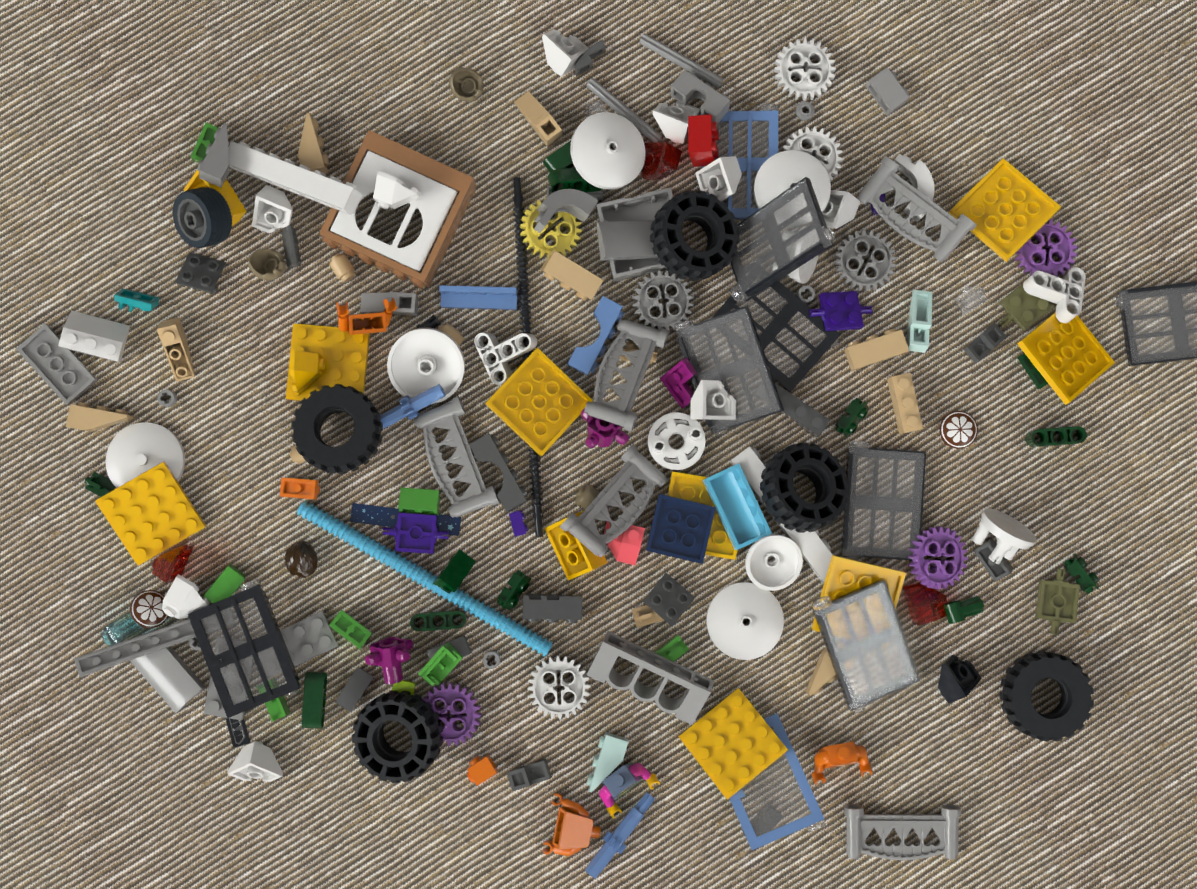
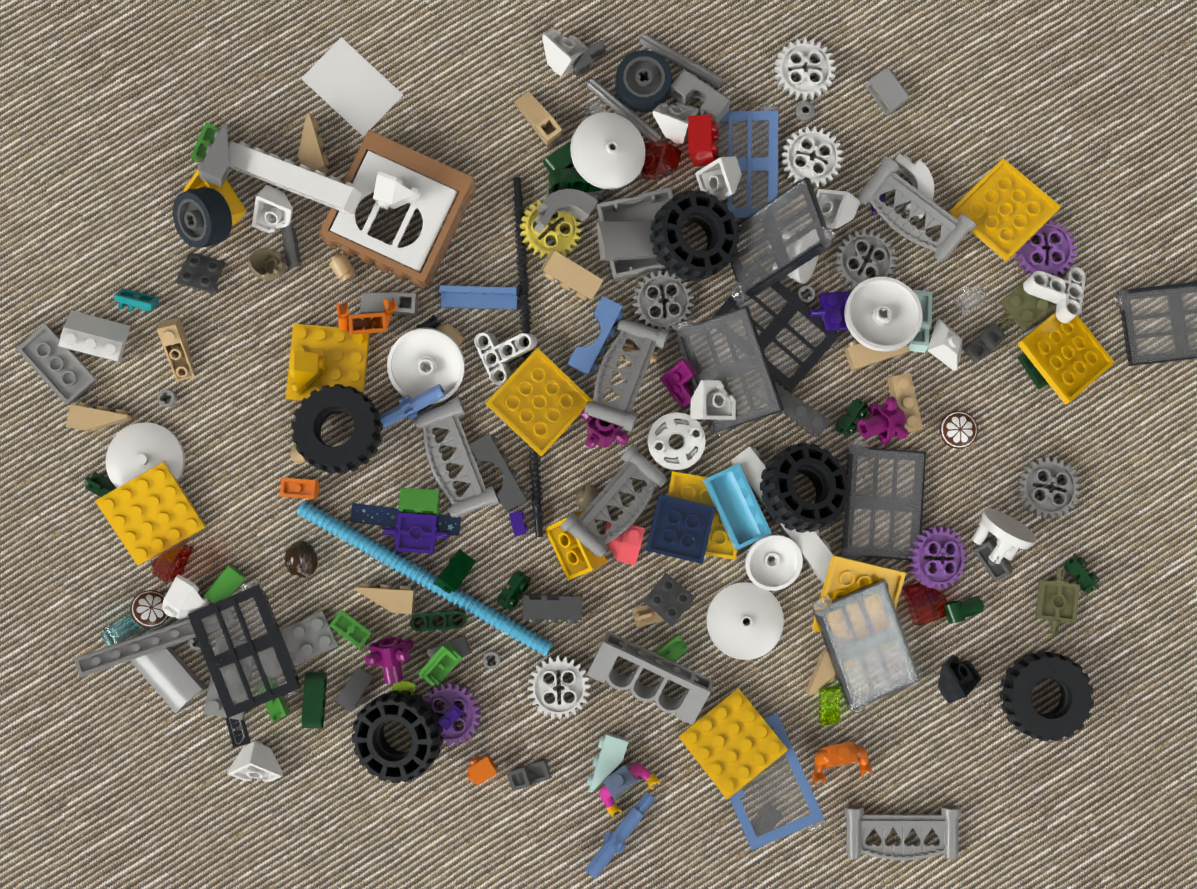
(352, 86): none -> white sticker
(392, 599): none -> tan slope
(451, 716): none -> dark purple piece
(466, 84): dark tan hair -> none
(572, 829): orange torso -> none
(645, 67): none -> wheel
(787, 169): white dish -> none
(829, 705): none -> clear neon green plate
(883, 314): none -> white dish
(886, 421): none -> magenta piece
(946, 345): none -> white slope
(1046, 504): none -> light grey gear
(1064, 433): dark green beam -> none

